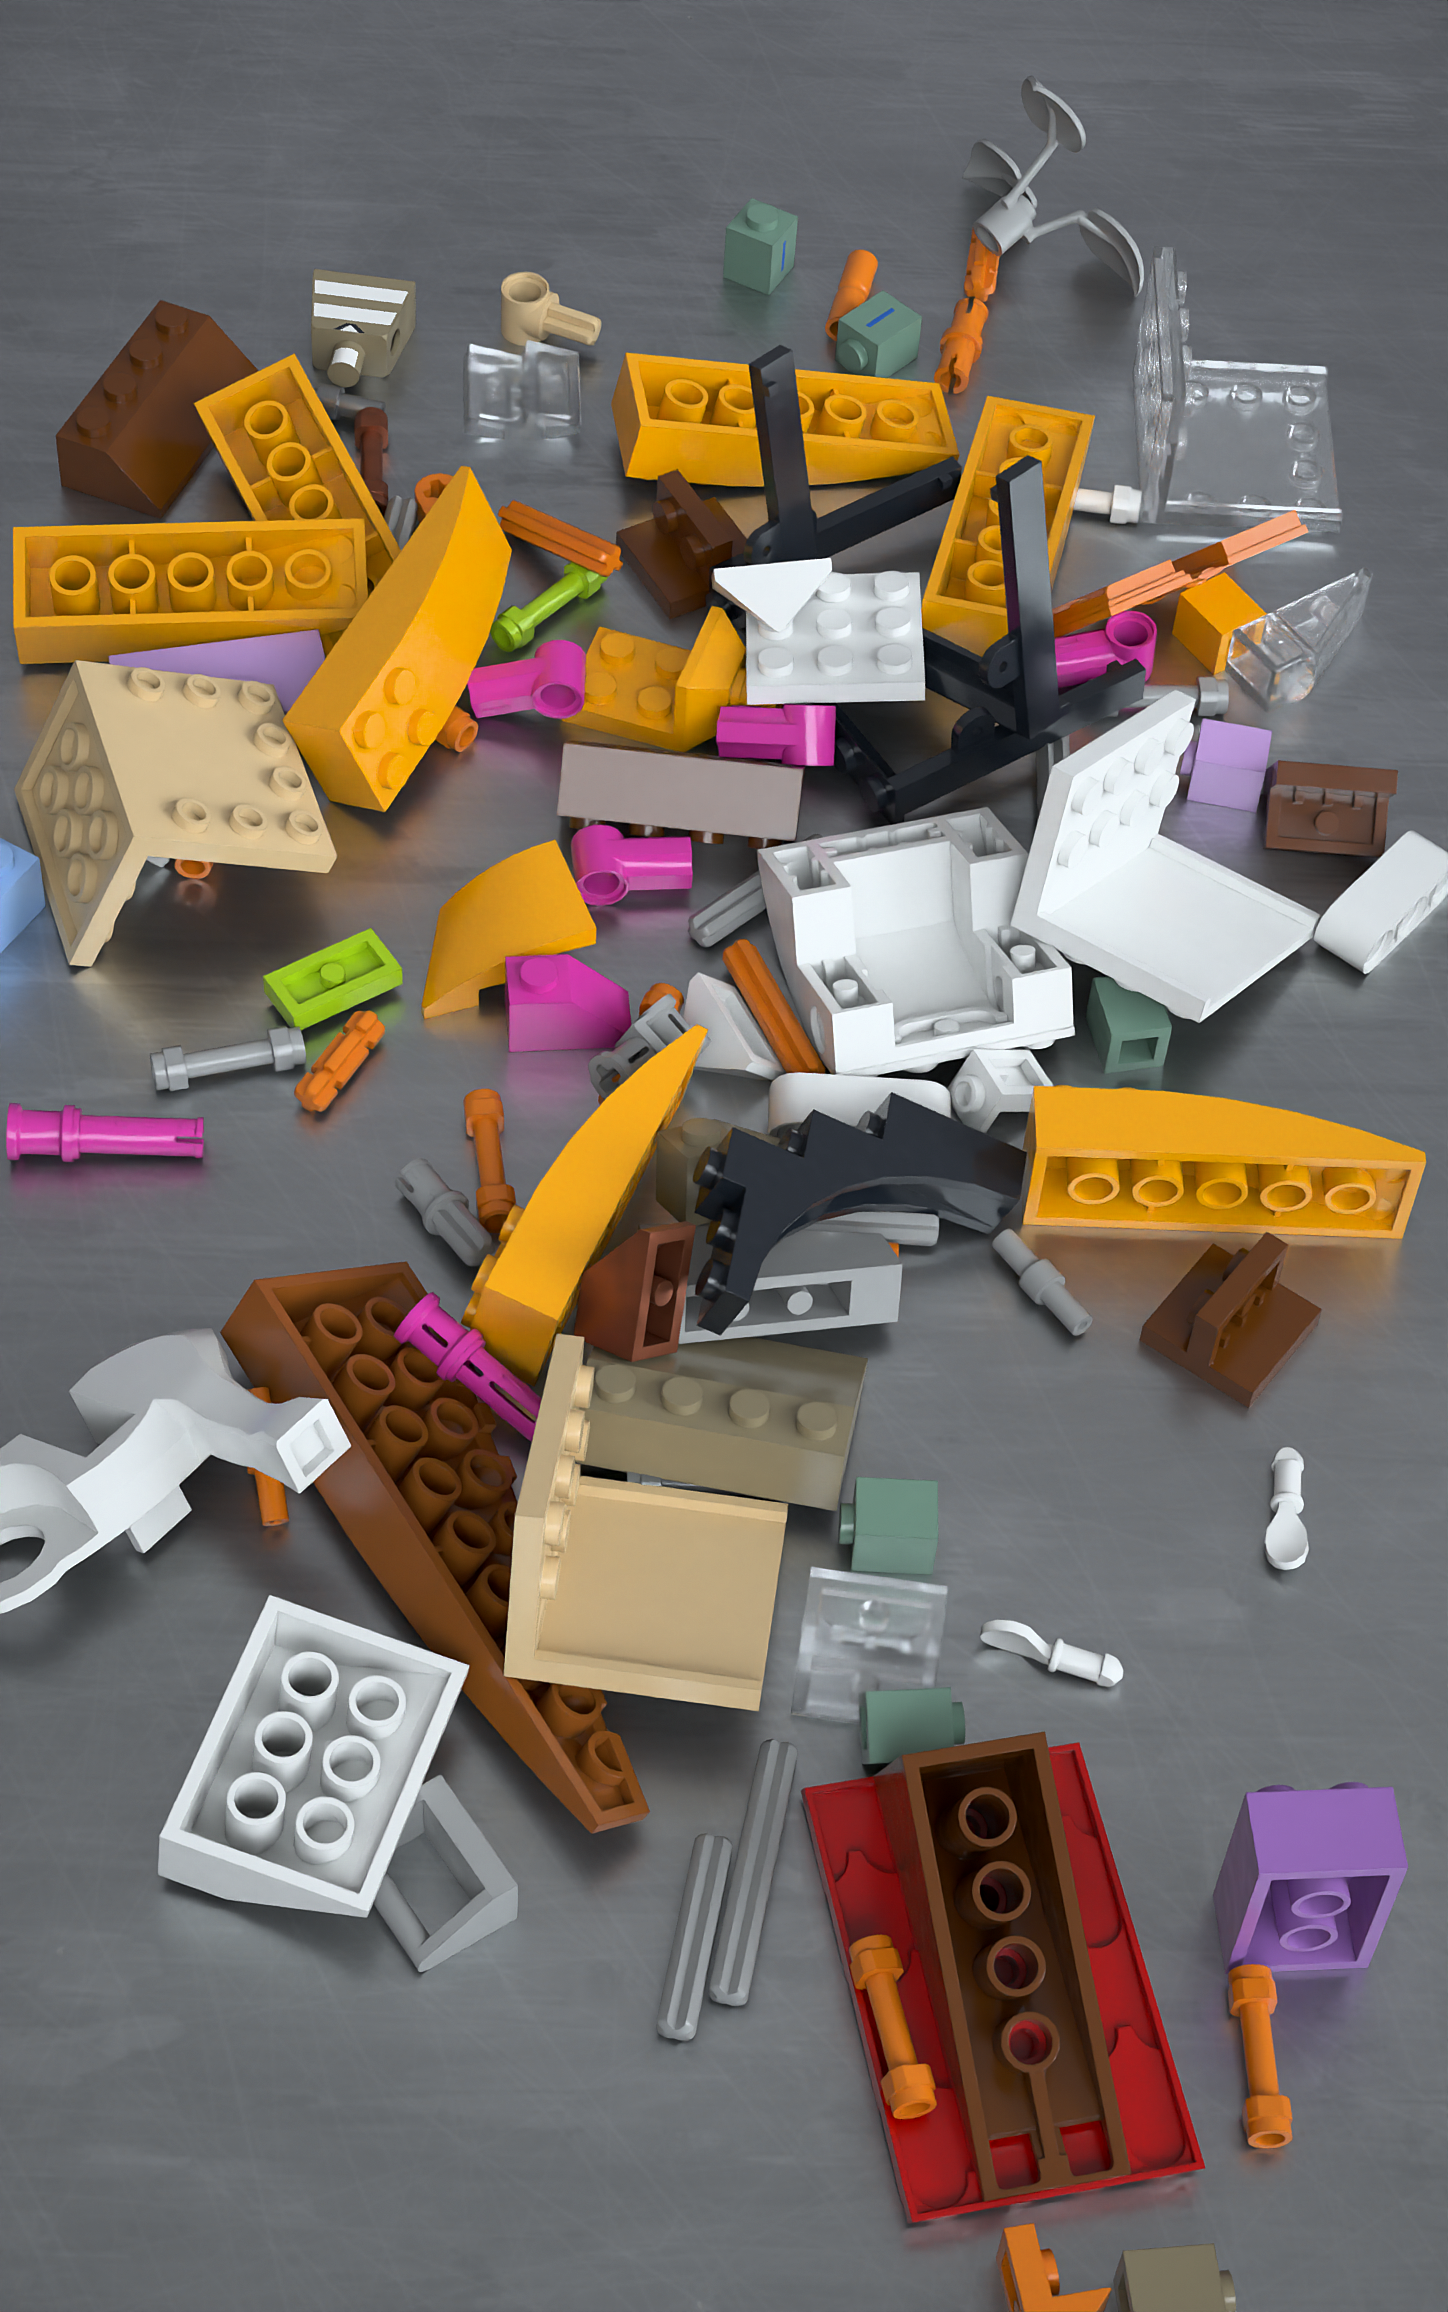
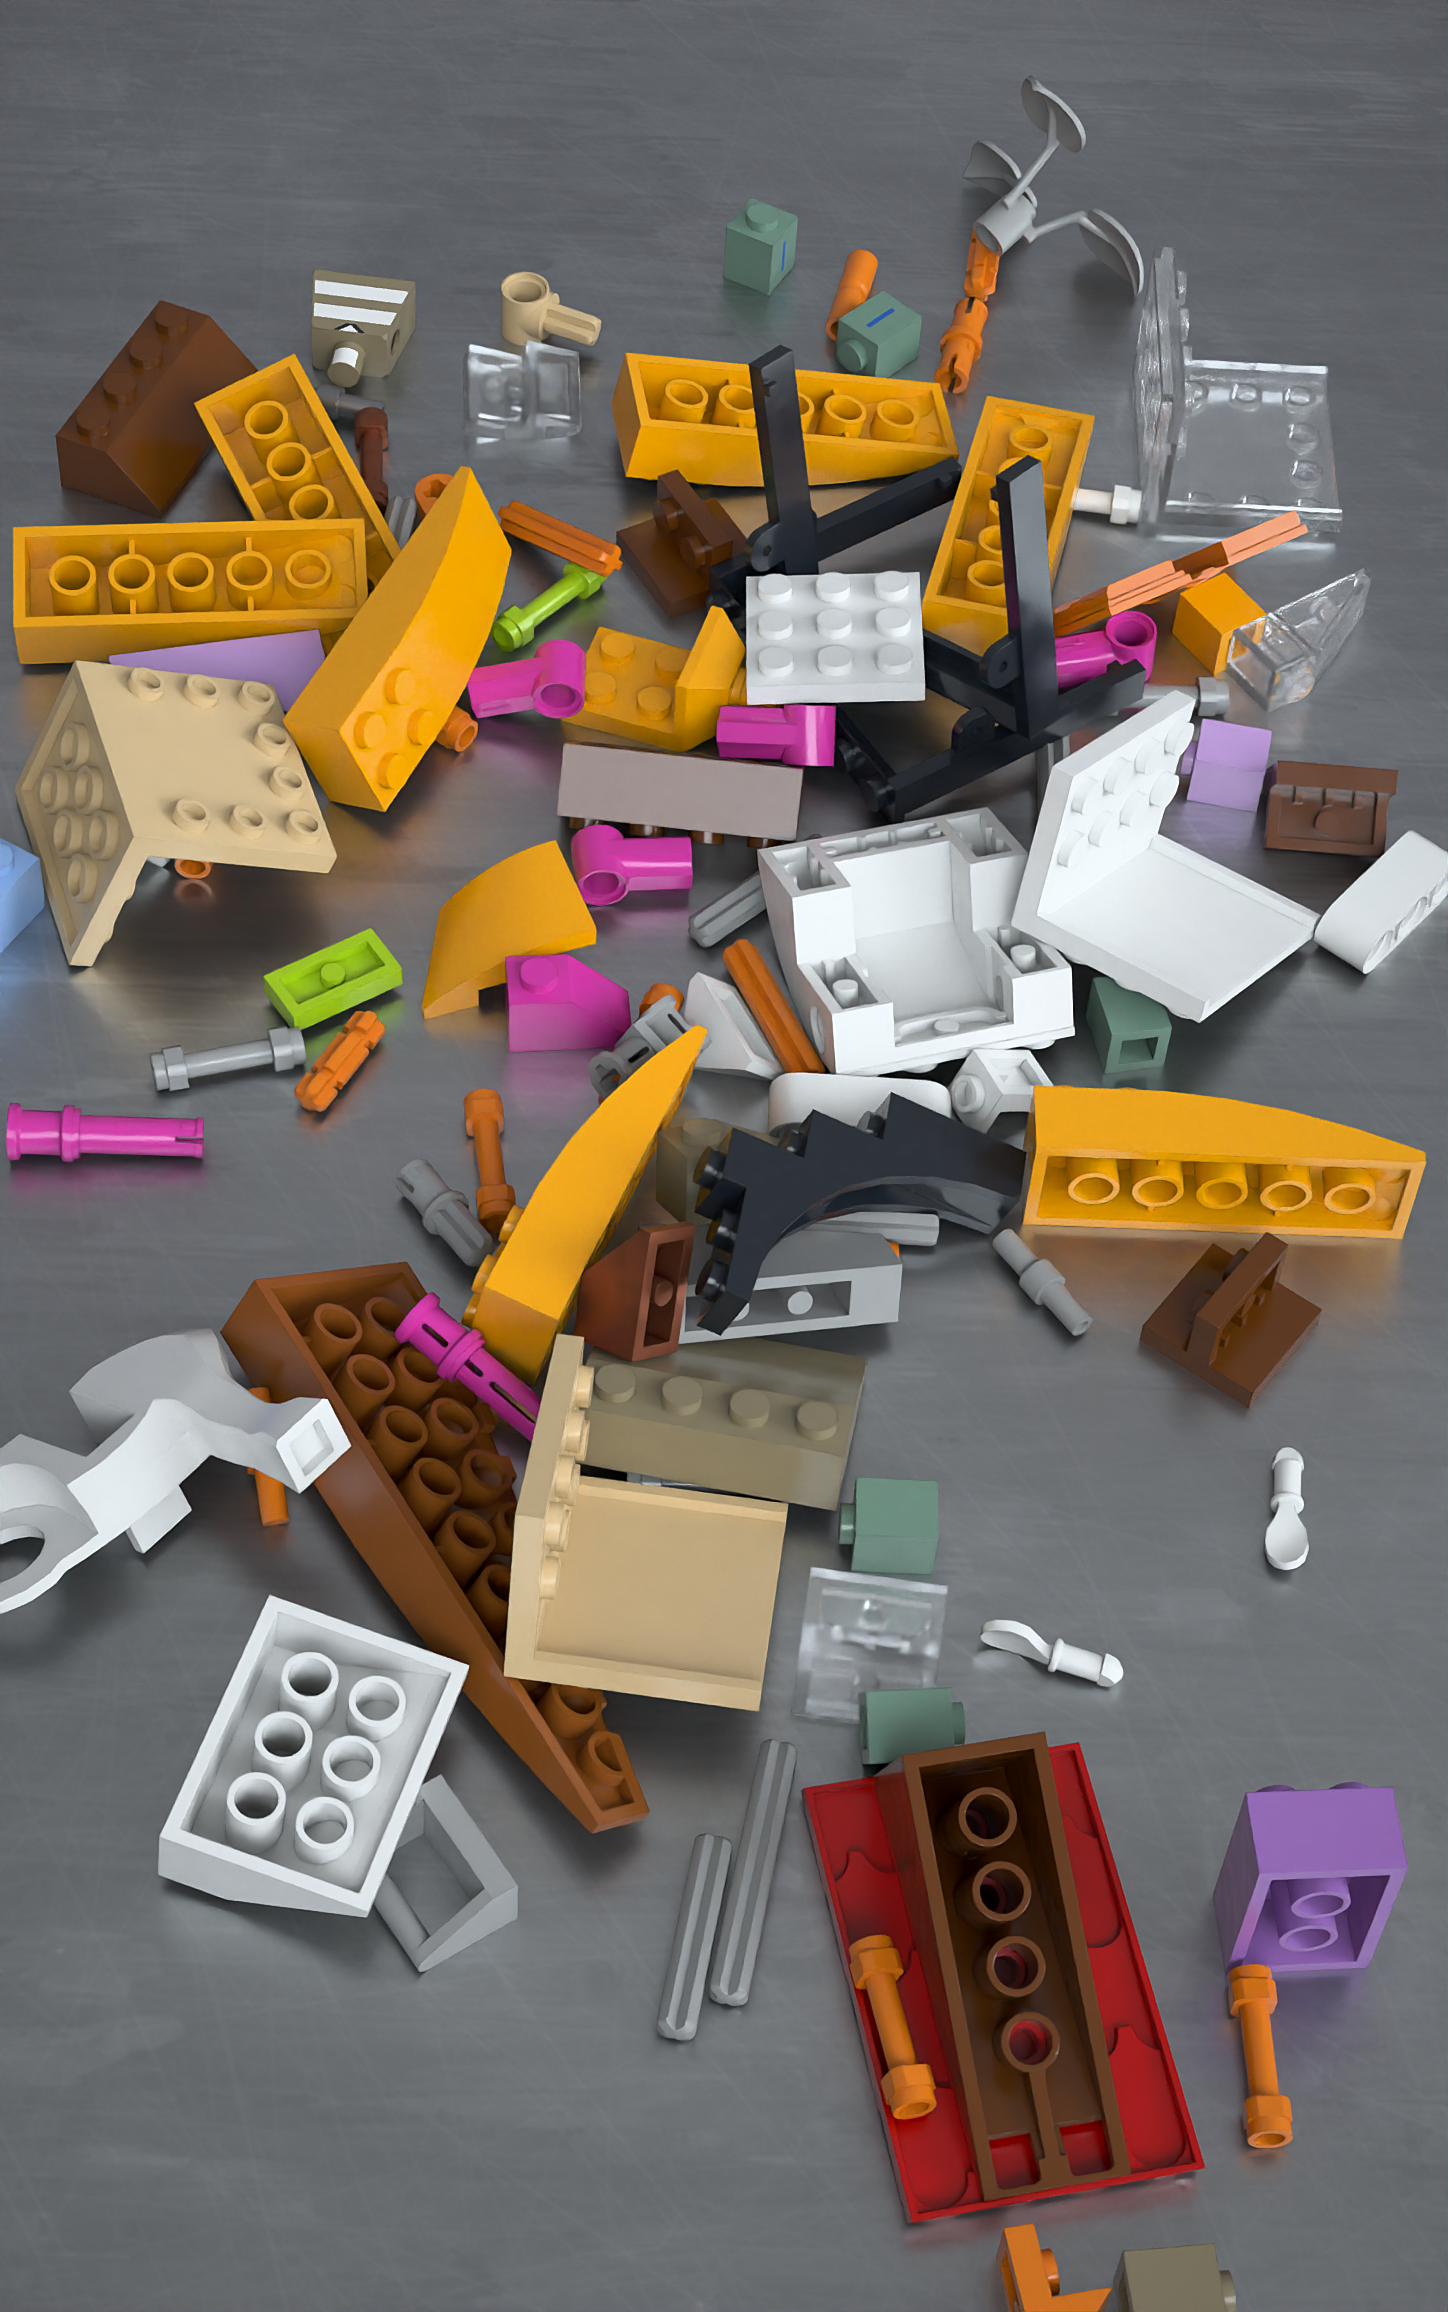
(772, 590): white slope -> none

